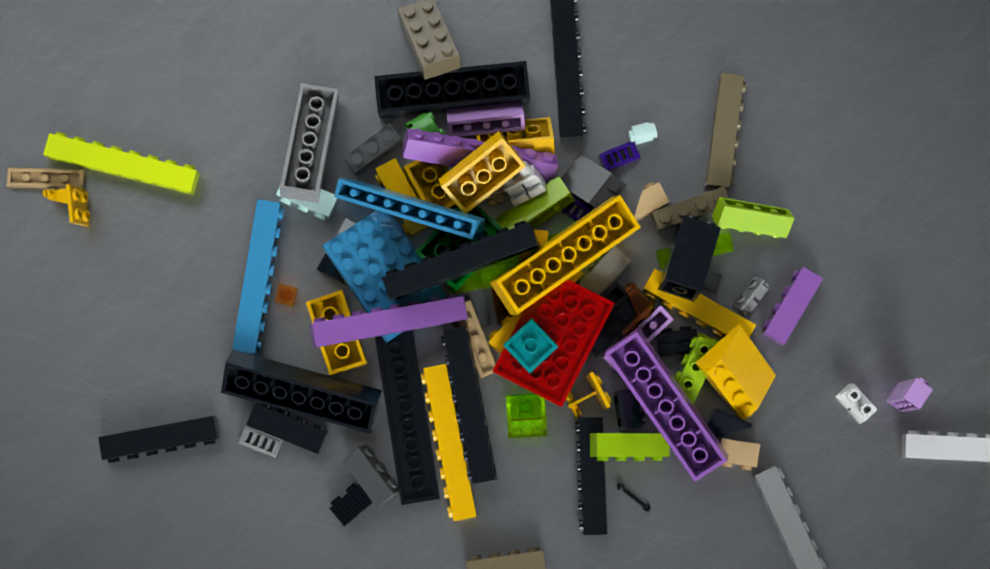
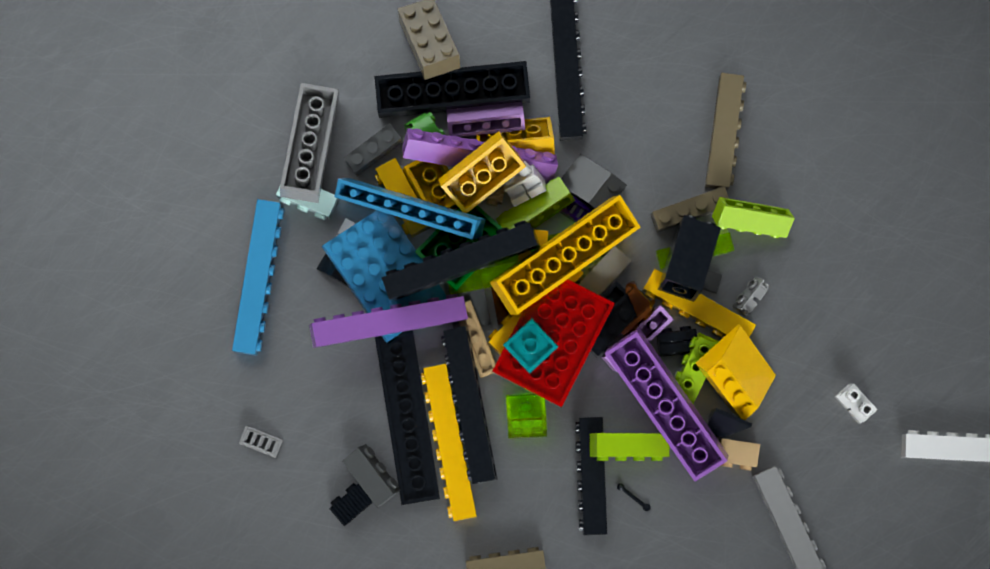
(44, 178): tan tile -> none
(77, 202): yellow plate -> none
(121, 163): neon yellow brick -> none
(158, 438): black brick -> none
(286, 295): clear orange plate -> none
(288, 429): black brick -> none
(300, 391): black brick -> none
(341, 356): yellow brick -> none
(602, 397): yellow plate -> none
(605, 163): dark purple slope -> none
(628, 410): black slope -> none
(642, 133): light aqua brick -> none
(650, 200): tan slope -> none
(792, 305): medium lavender brick -> none
(910, 394): lavender brick -> none

